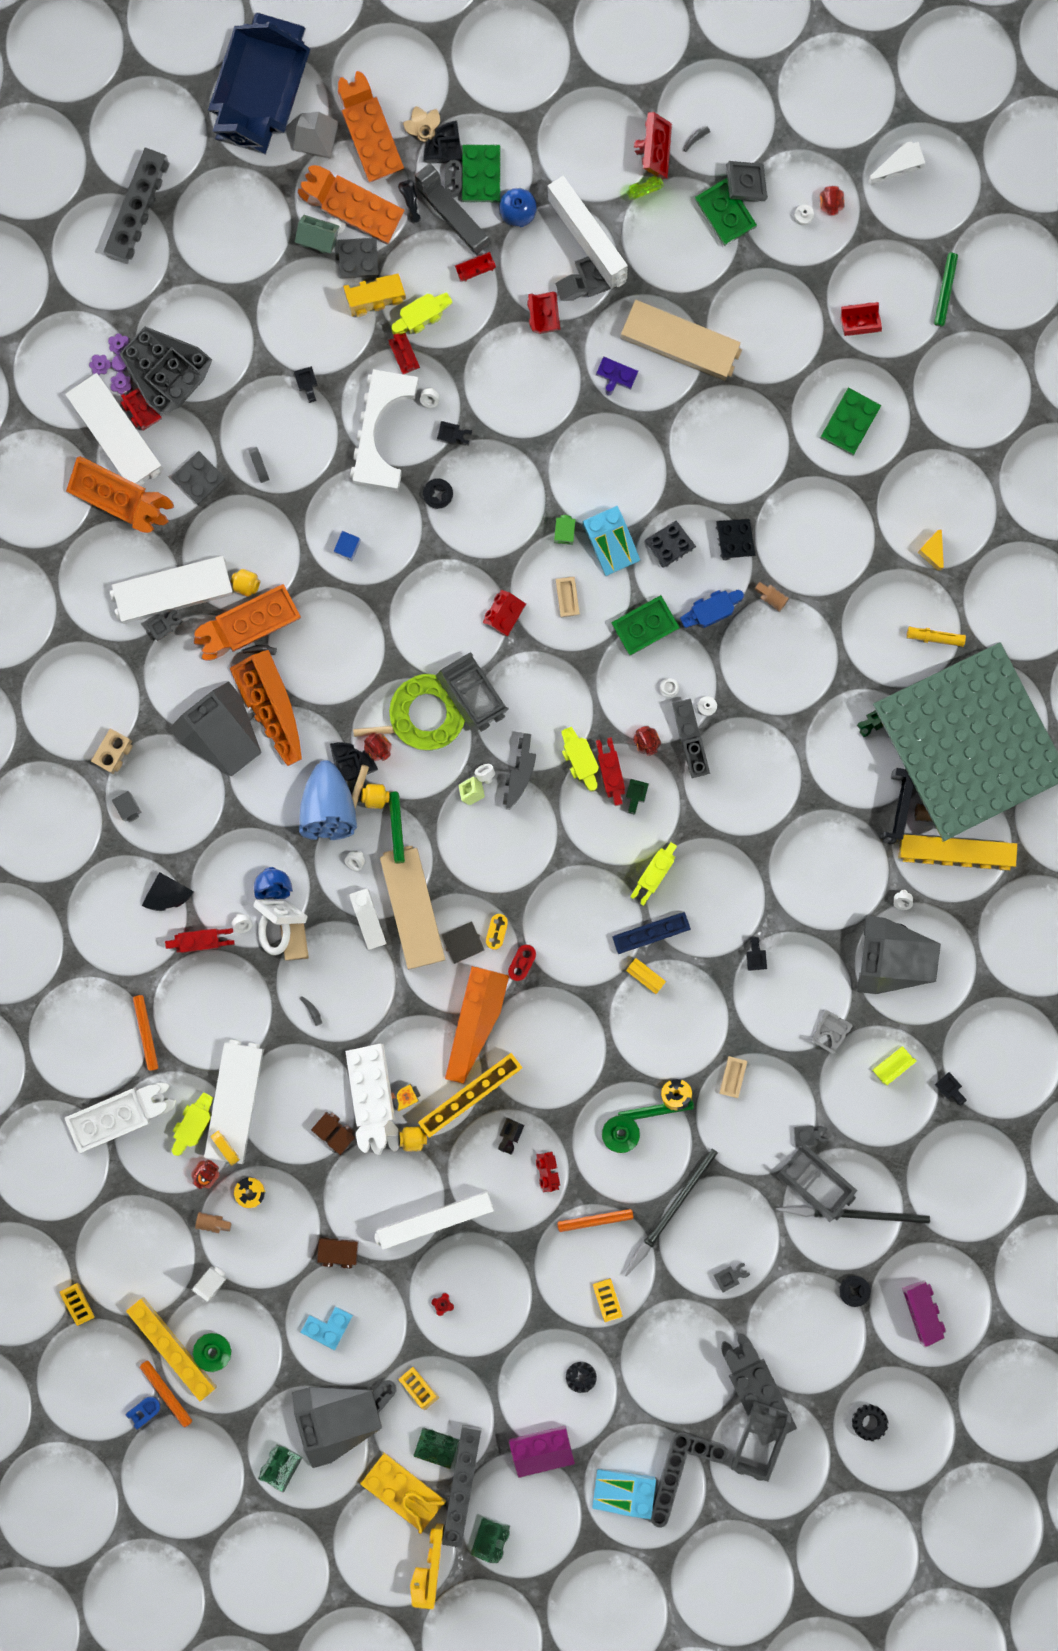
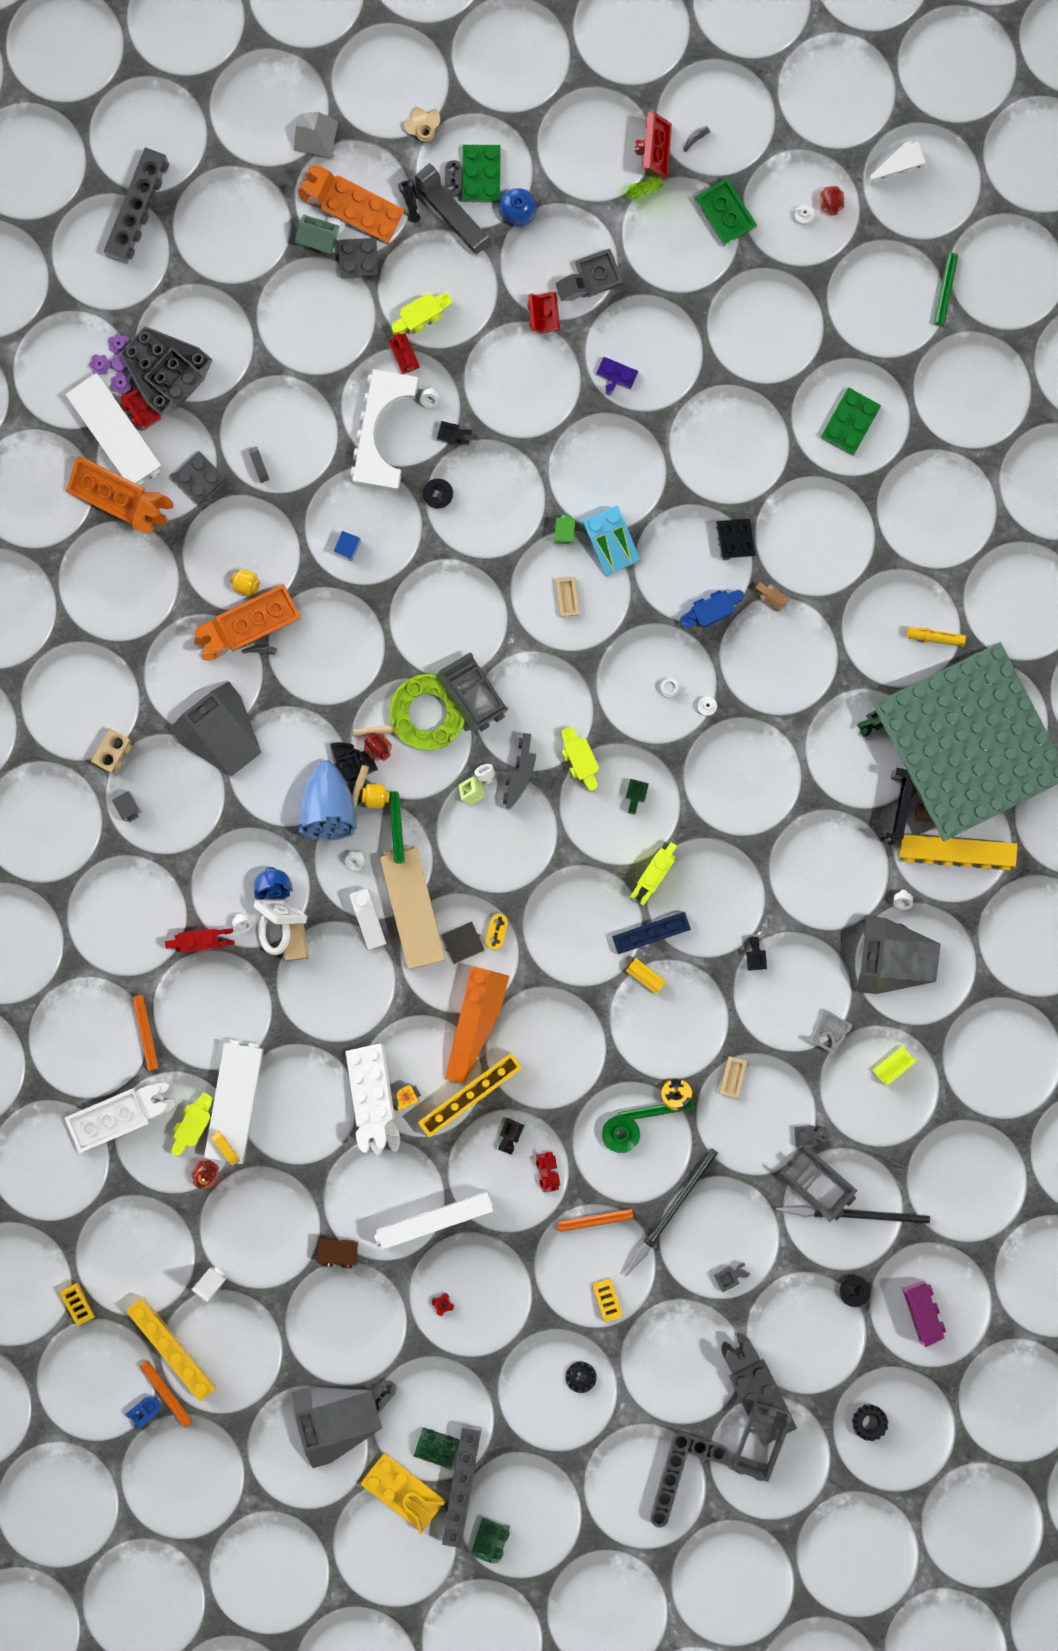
(161, 627): dark grey plate -> none
(166, 894): black brick -> none
(171, 590): white brick -> none
(212, 1223): medium nougat hinge -> none
(219, 1360): green dish -> none
(249, 1201): yellow piece -> none
(258, 81): dark blue panel -> none
(266, 695): orange wedge -> none
(280, 1467): clear green bracket -> none
(306, 381): black plate -> none
(313, 1011): dark grey helmet -> none
(330, 1332): medium azure plate -> none
(333, 1132): reddish brown piece -> none
(368, 128): orange hinge -> none
(375, 294): yellow wedge -> none
(412, 1139): yellow head -> none
(423, 1405): yellow slope -> none
(425, 1594): yellow plate -> none
(444, 145): black brick -> none
(475, 267): red hinge -> none
(504, 612): red bracket -> none
(522, 962): red plate -> none
(541, 1451): magenta slope -> none
(587, 232): white brick -> none
(611, 772): red hinge -> none
(624, 1493): medium azure slope -> none
(645, 625): green plate -> none
(647, 740): clear red head -> none
(670, 544): black hinge -> none
(681, 340): tan brick -> none
(690, 738): dark grey slope -> none
(746, 181): dark grey plate -> none
(860, 319): red bracket -> none
(933, 551): yellow slope -> none
(949, 1087): black plate -> none

